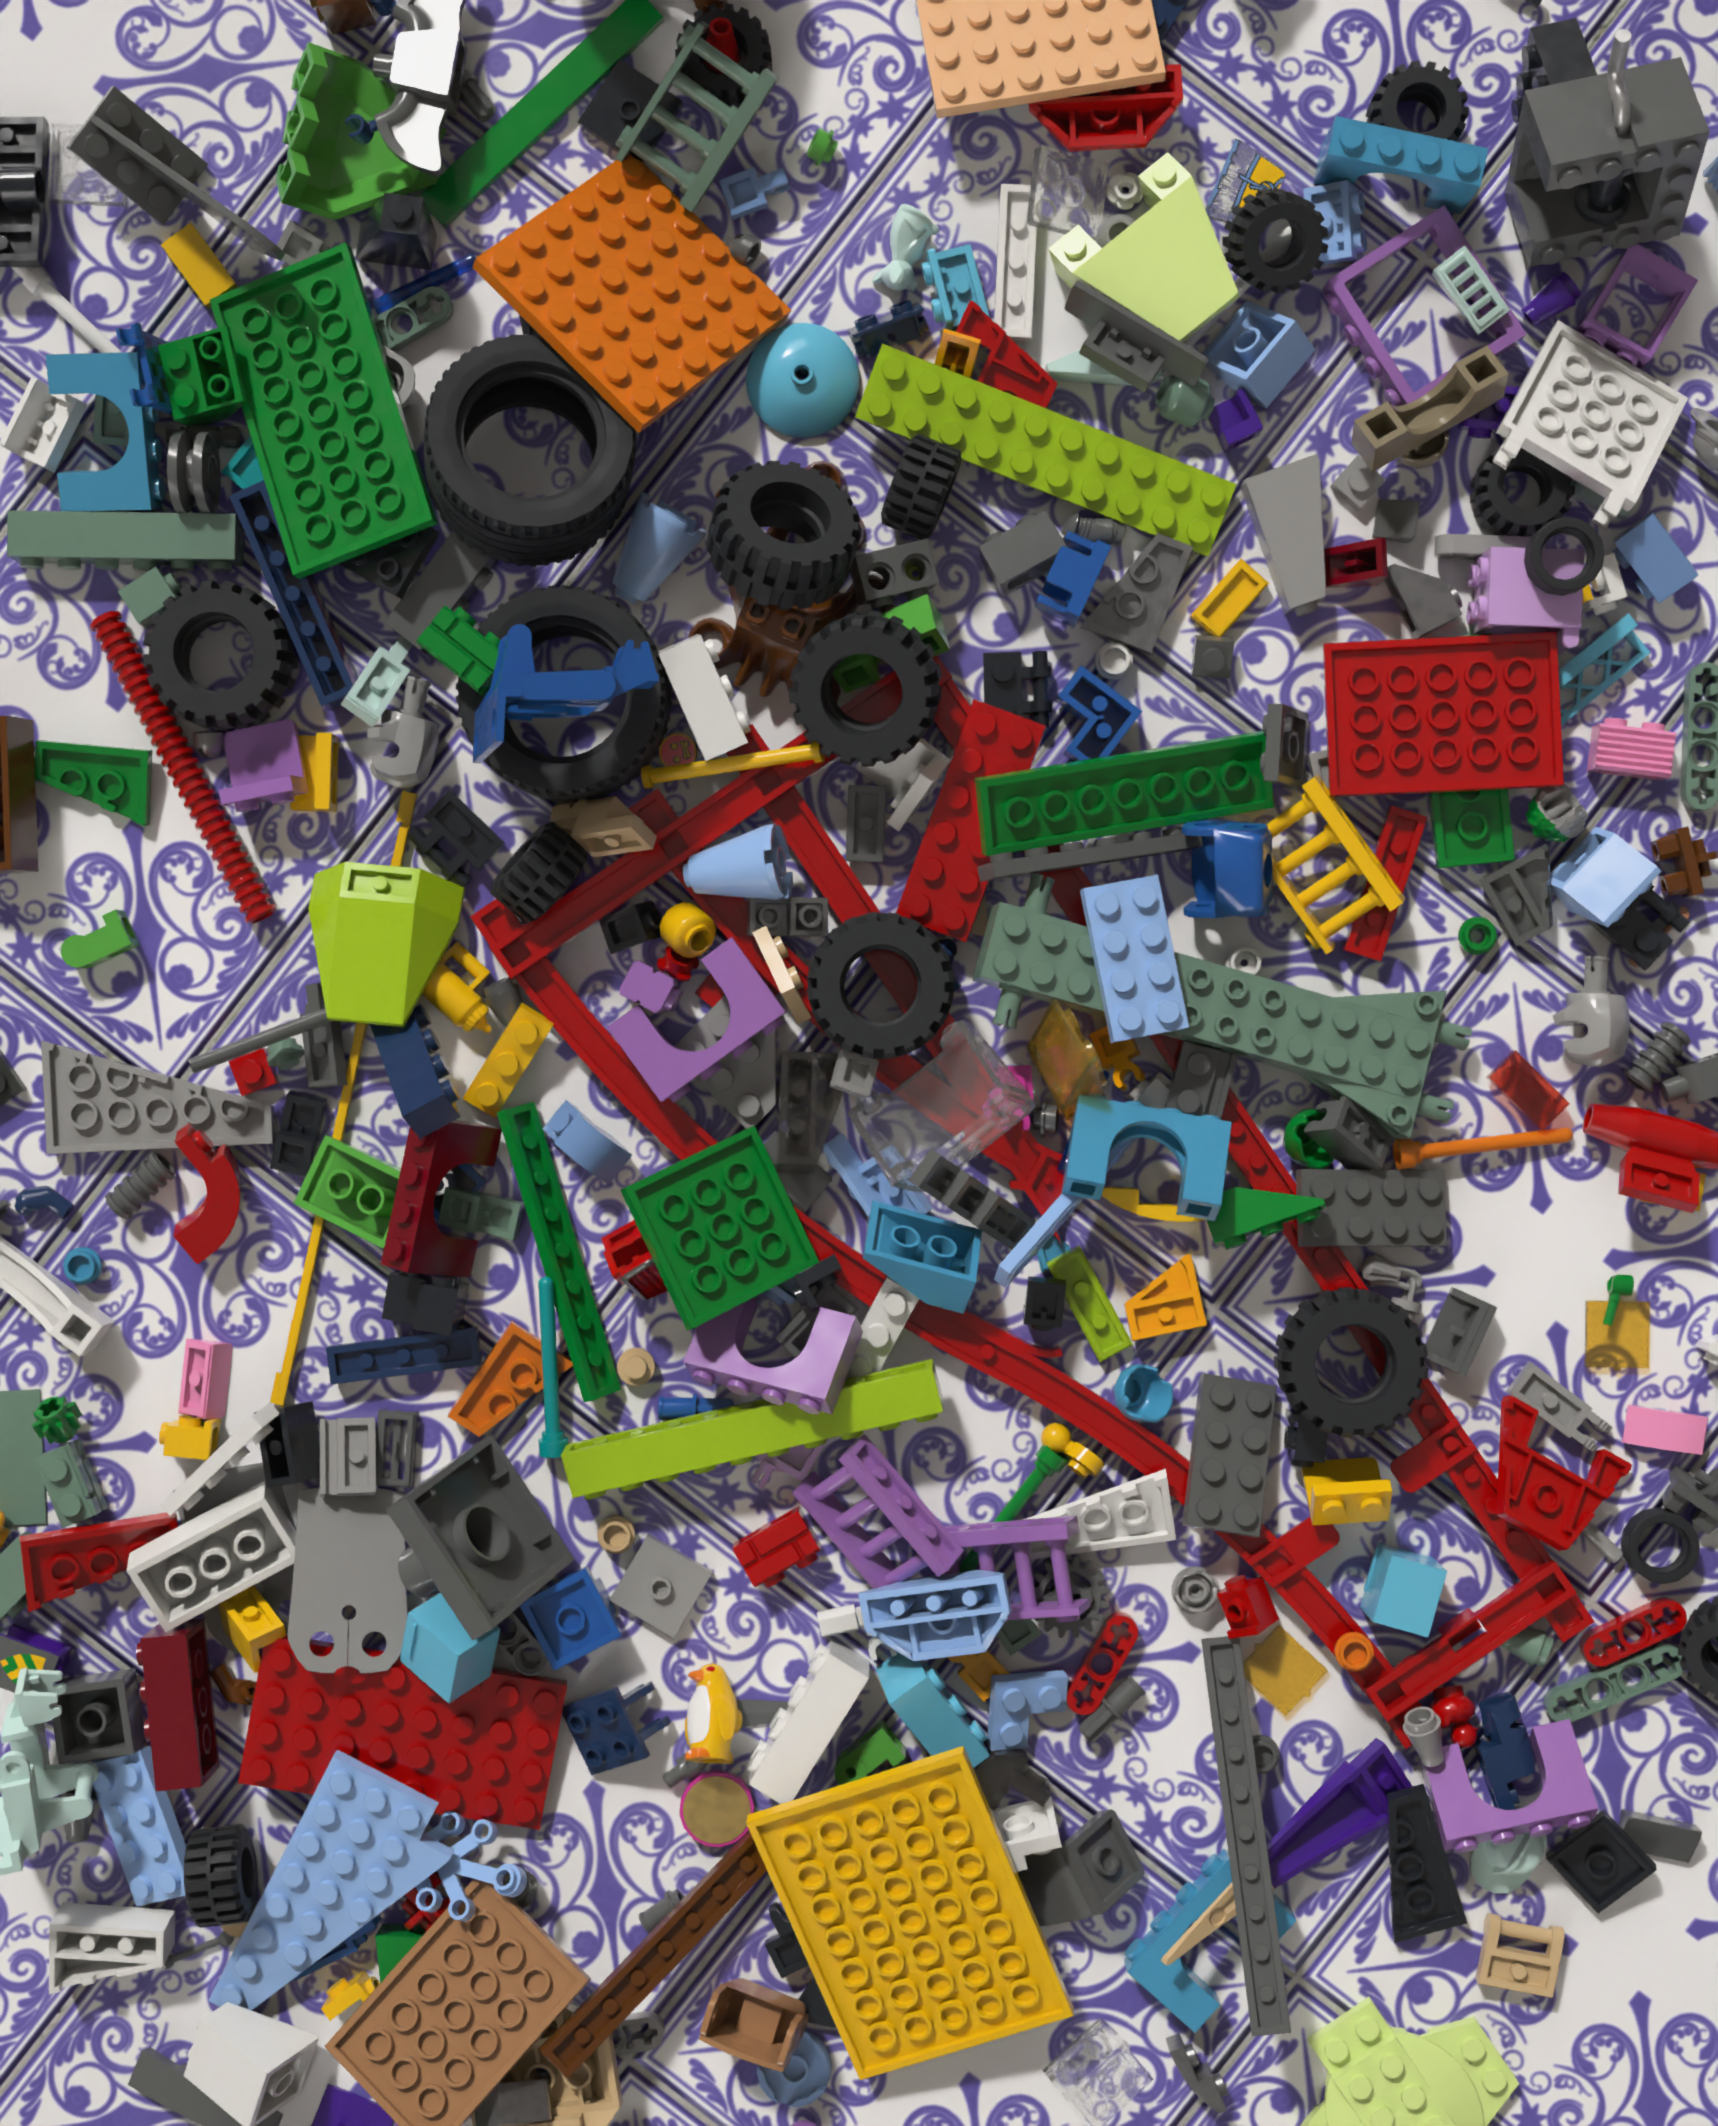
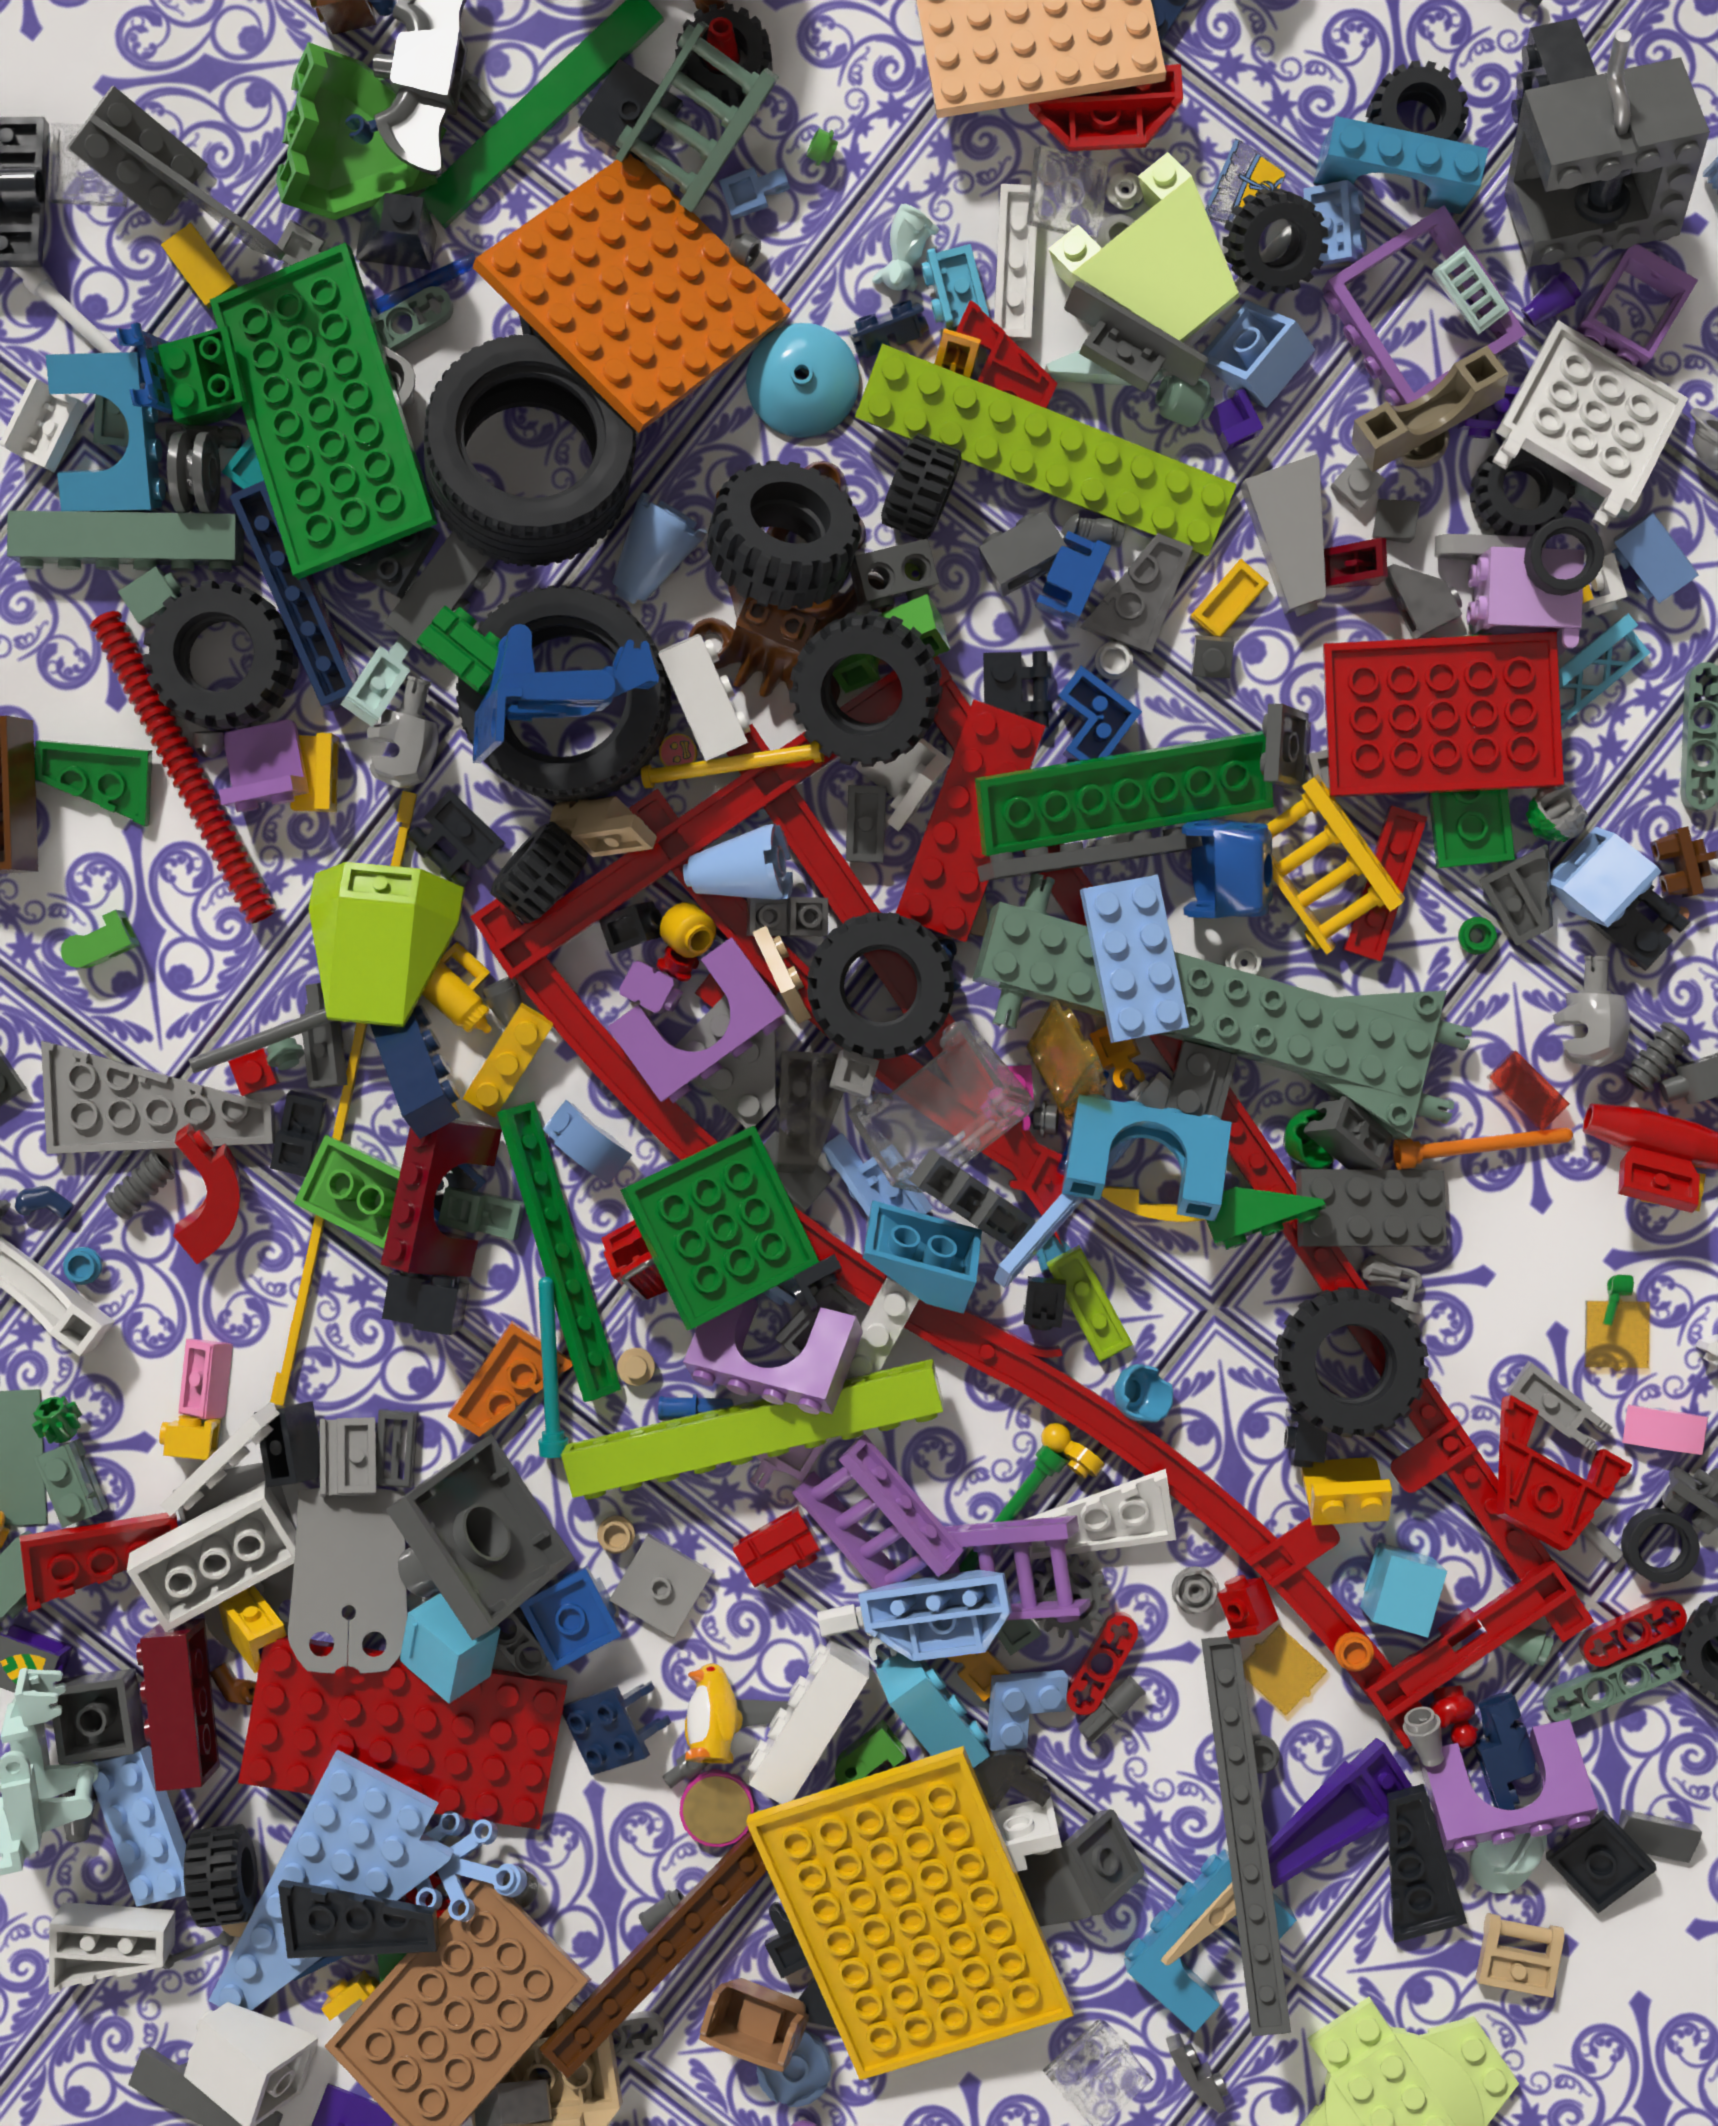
(347, 1923): none -> black wing
(403, 1355): dark blue plate -> none
(1167, 1303): light orange wing -> none
(1229, 1455): dark grey plate -> none
(1459, 1331): dark grey hinge -> none
(1631, 750): bright pink brick -> none

